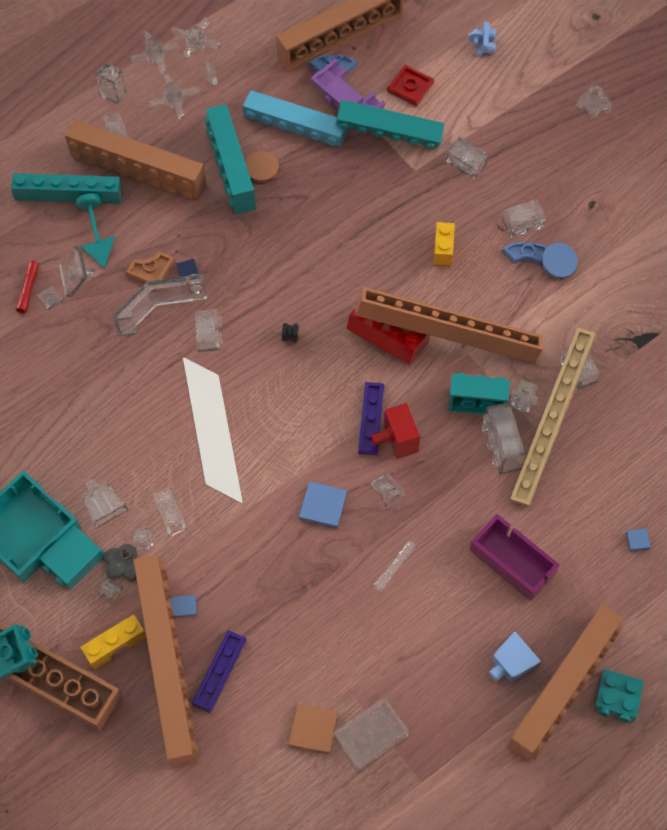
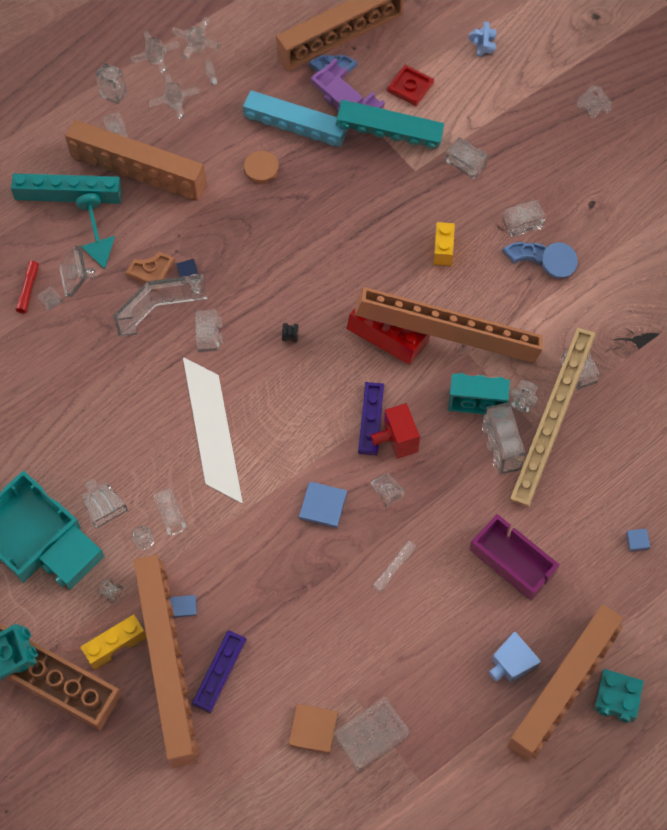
(119, 564): dark grey plate -> none
(229, 159): teal brick -> none

